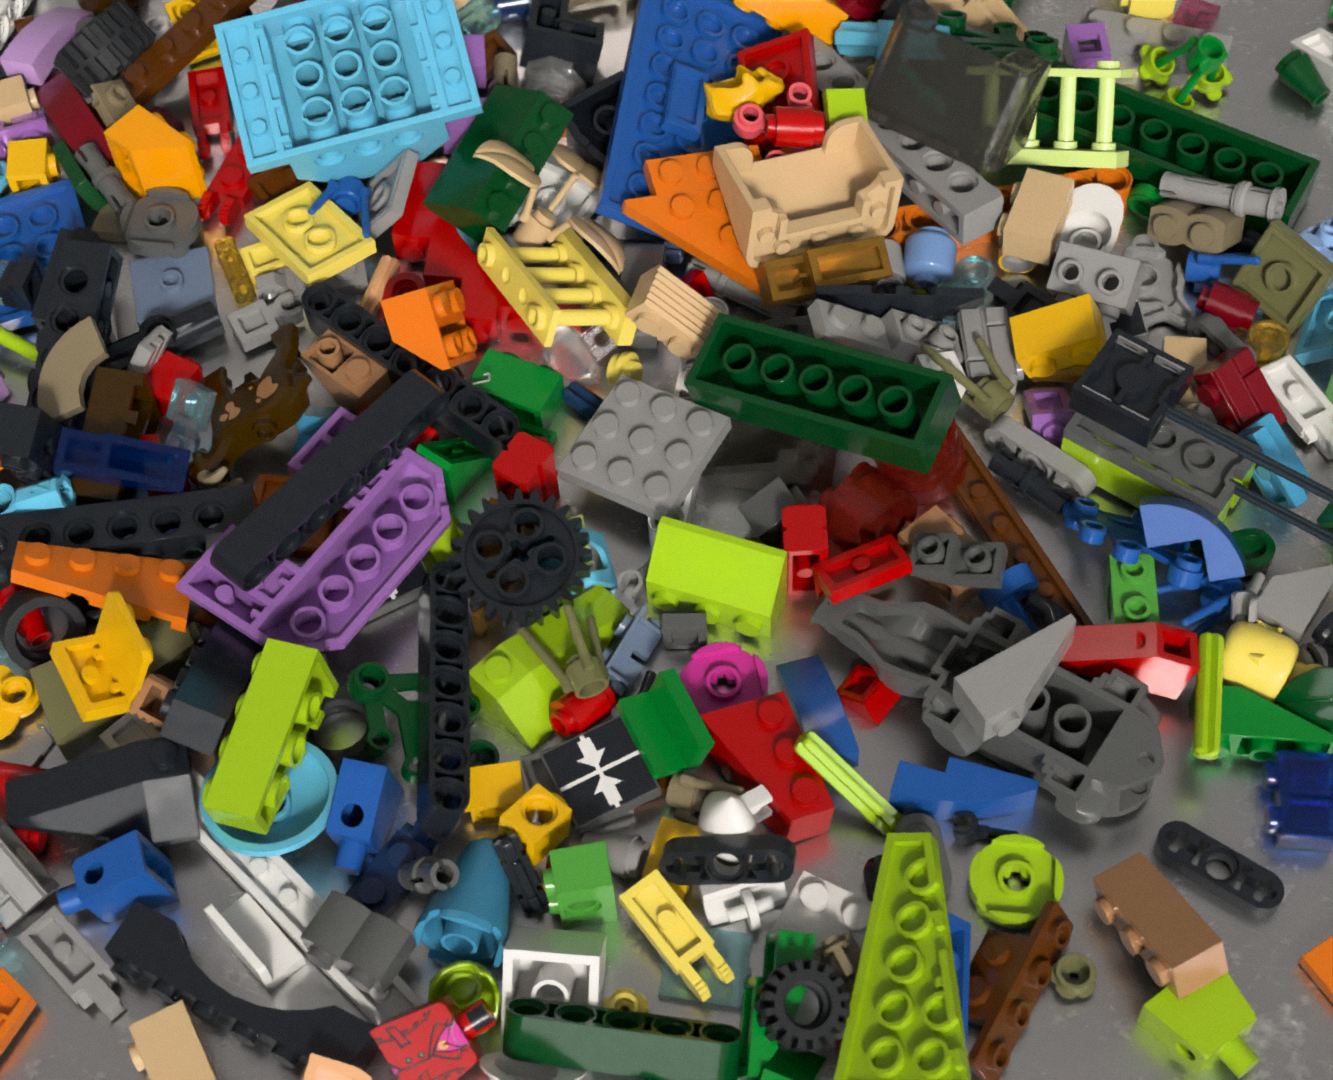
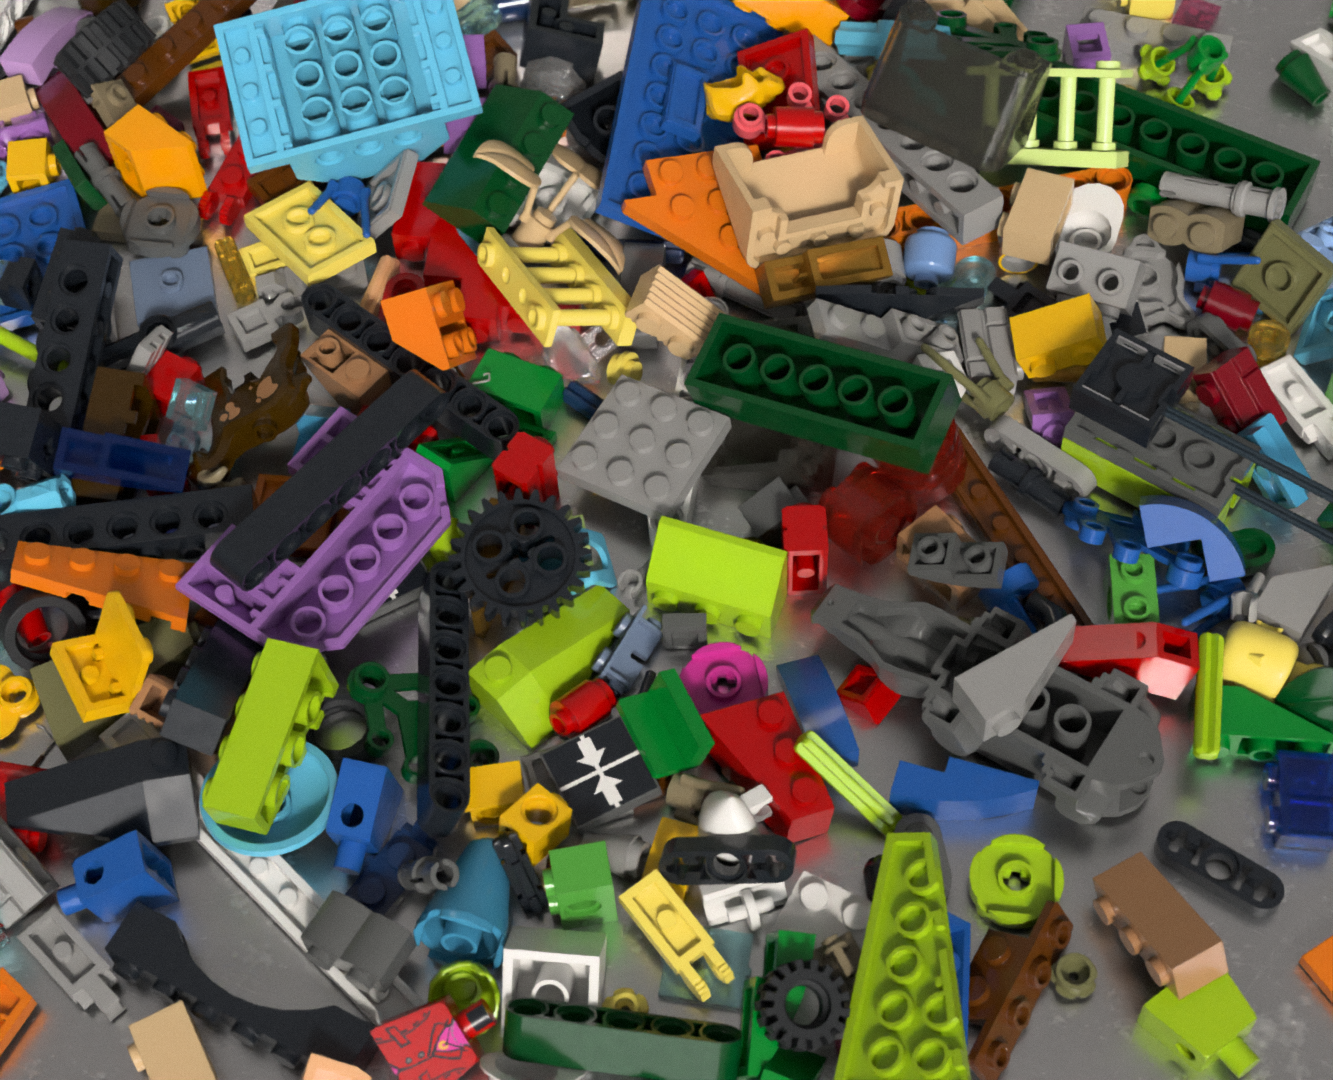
(67, 370): dark tan tile -> none
(256, 941): white panel -> none
(585, 673): olive plant -> none
(843, 104): lime tile -> none
(860, 569): red panel -> none
(977, 831): black hand -> none

